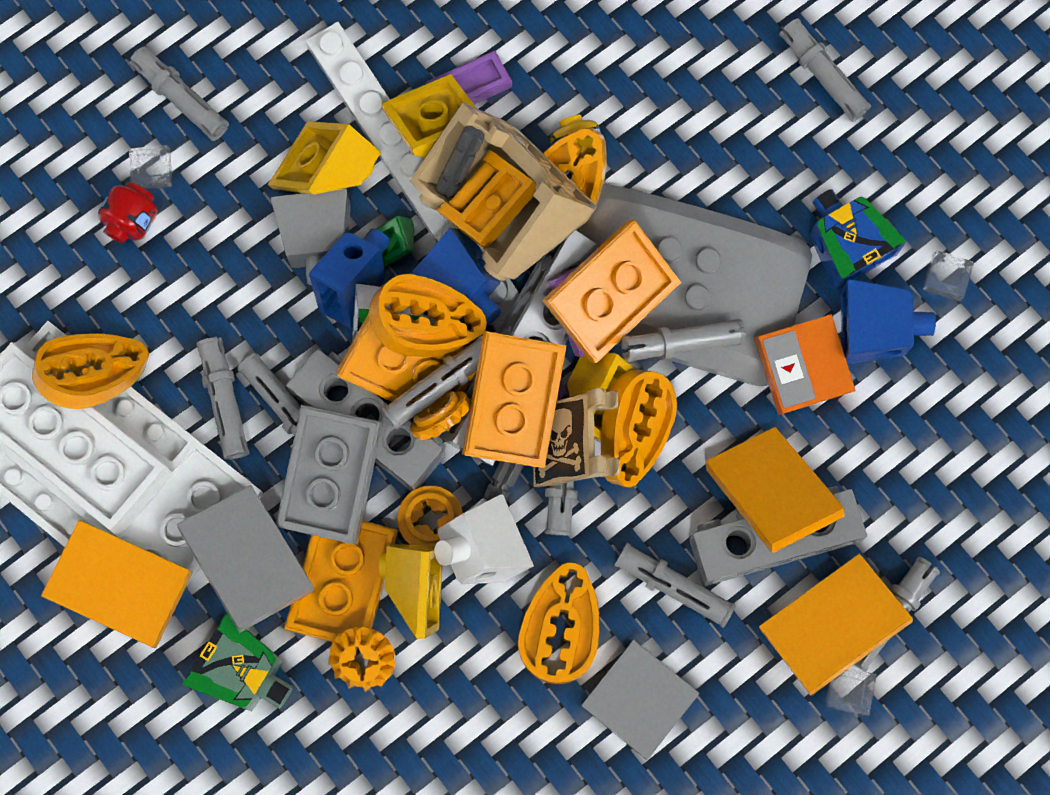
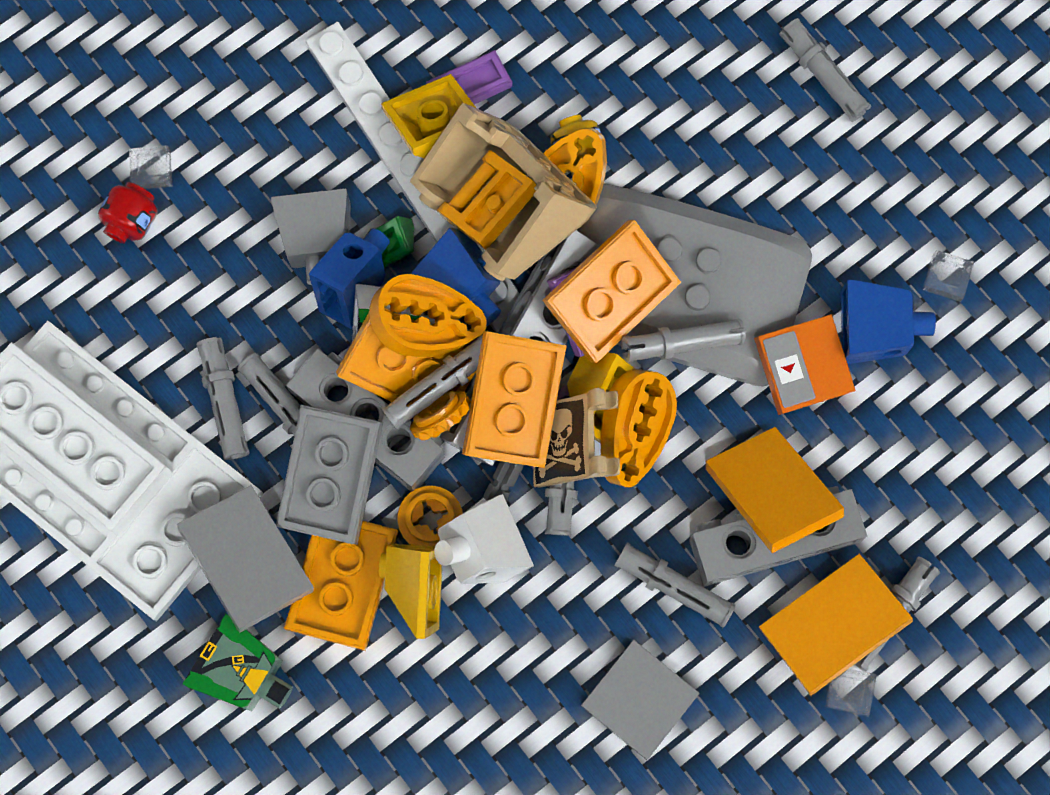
(93, 385): light orange piece -> none
(117, 584): light orange tile -> none
(167, 82): light grey pin -> none
(325, 160): yellow slope -> none
(372, 646): light orange gear -> none
(460, 161): dark grey axle -> none
(583, 637): light orange piece -> none
(852, 238): torso -> none

